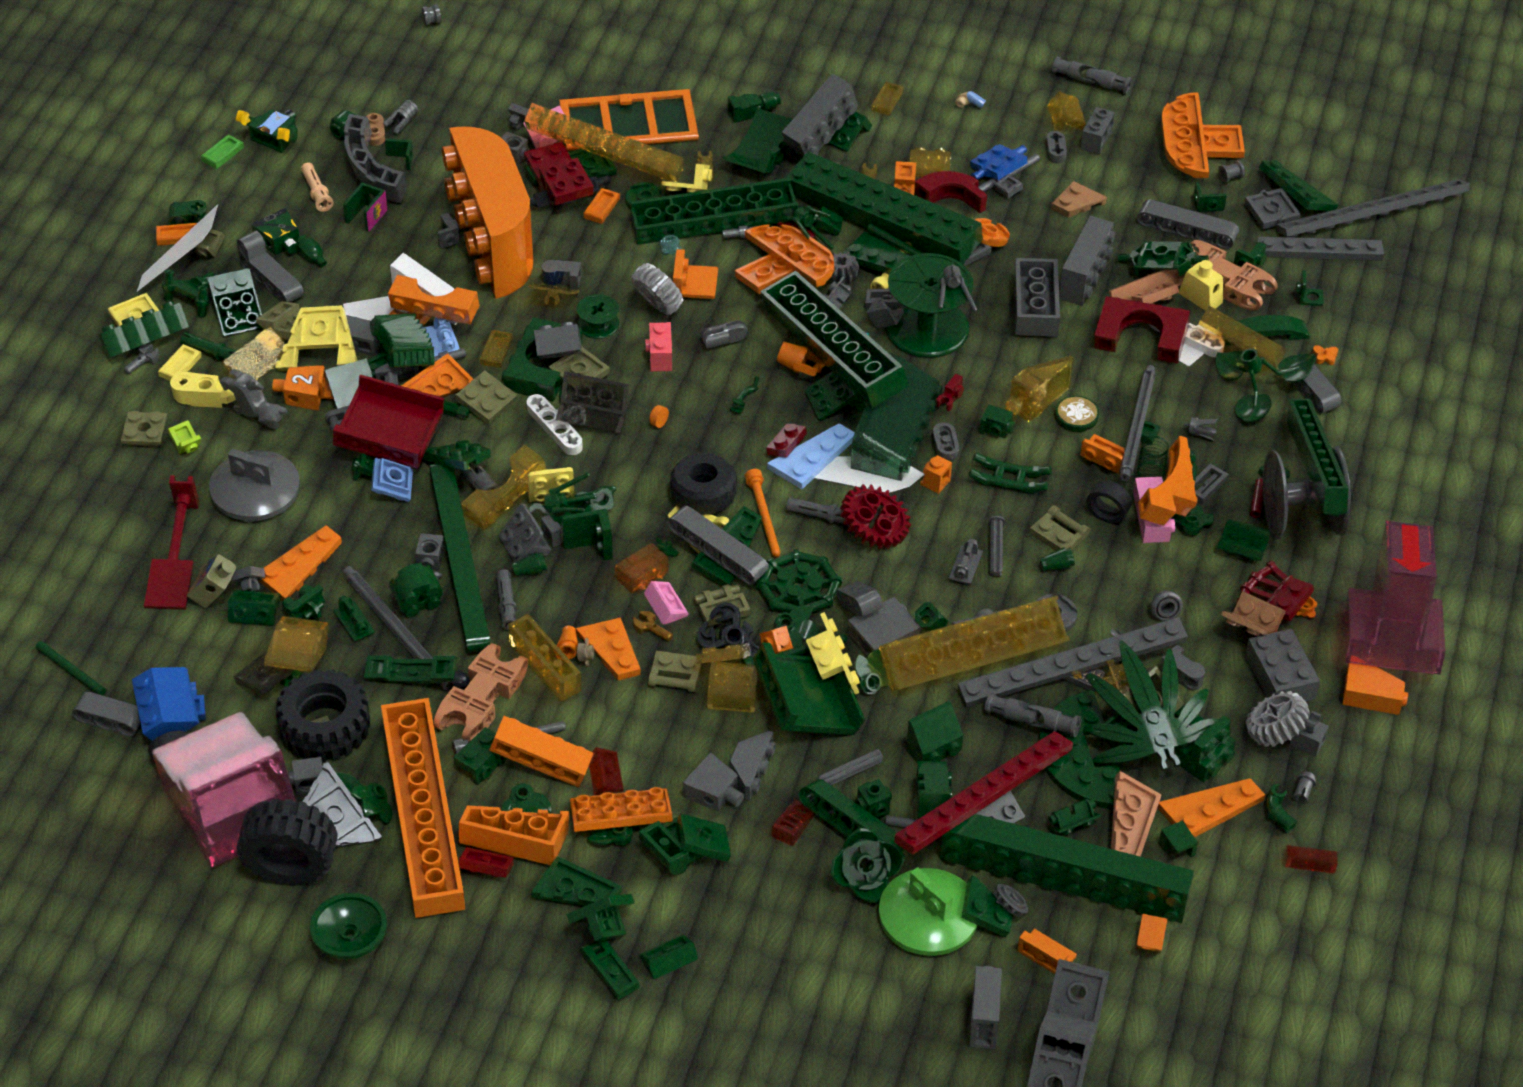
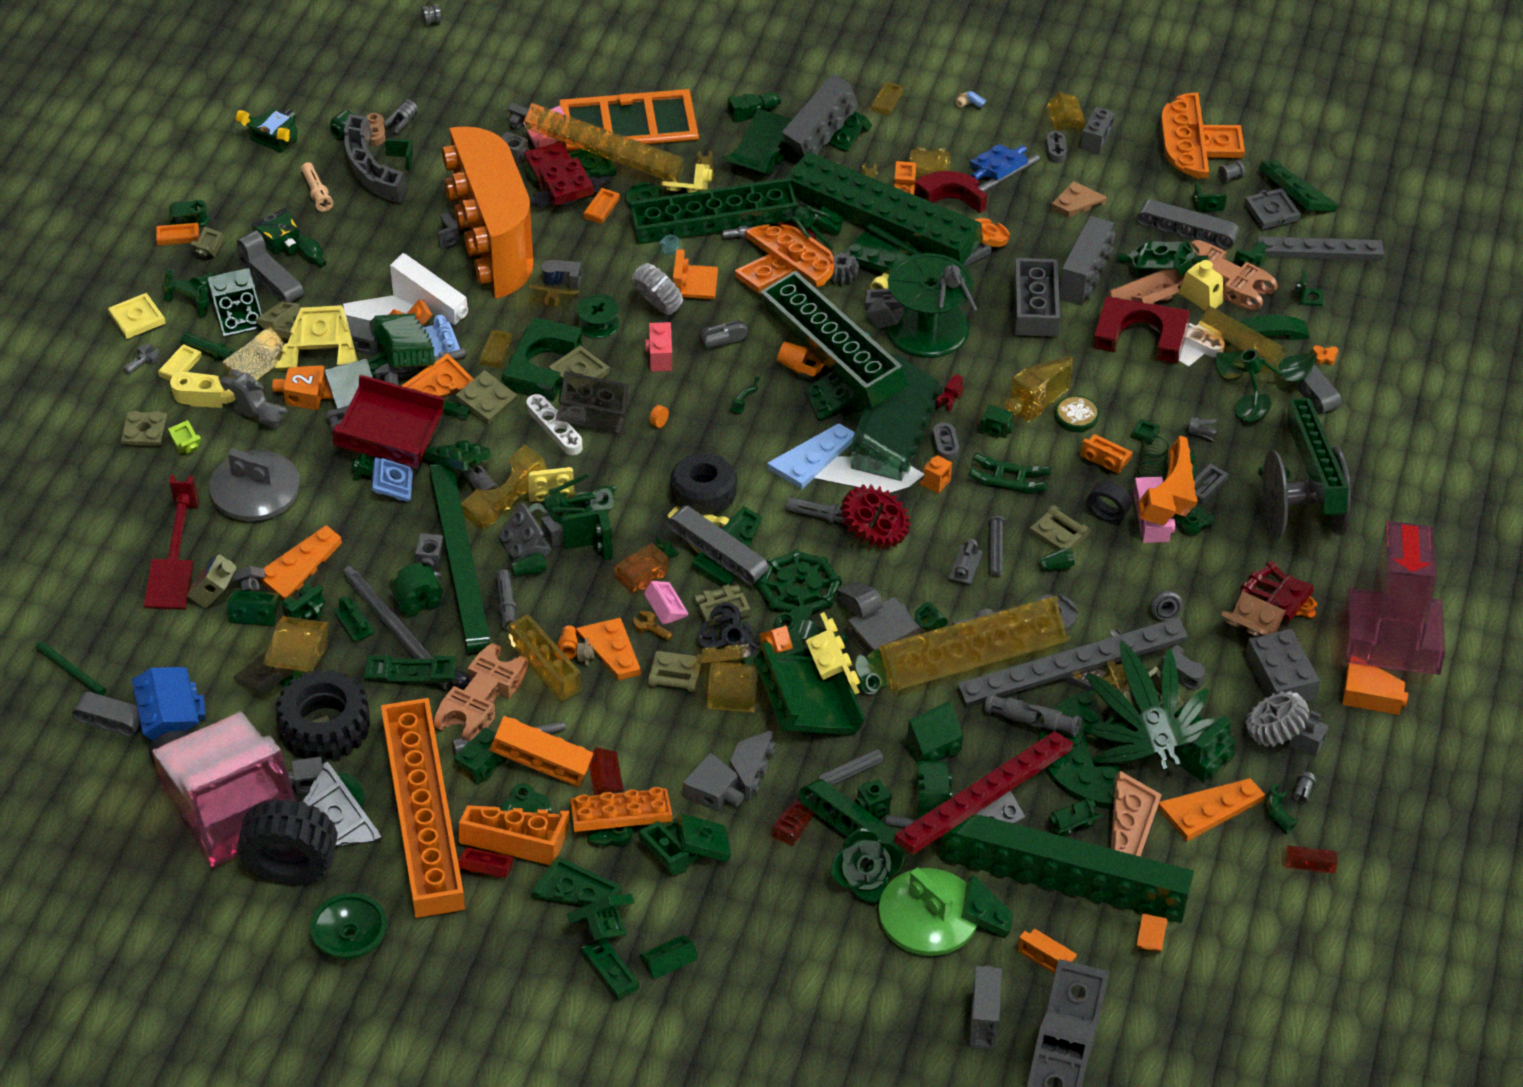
(143, 330): dark green brick -> none
(182, 247): white sticker -> none
(222, 151): bright green tile -> none
(360, 198): dark green piece -> none
(373, 801): dark green plate -> none
(456, 306): orange arch -> none
(558, 341): dark grey brick -> none
(754, 480): orange piece -> none
(786, 440): dark red plate -> none
(839, 292): dark grey hinge -> none
(1008, 186): dark grey tile -> none
(1011, 900): dark grey gear -> none
(1103, 78): dark grey piece -> none
(1137, 423): dark grey piece -> none
(1178, 838): dark green panel -> none
(1244, 540): dark green bracket -> none
(1257, 501): dark red piece -> none
(1367, 209): dark grey plate -> none

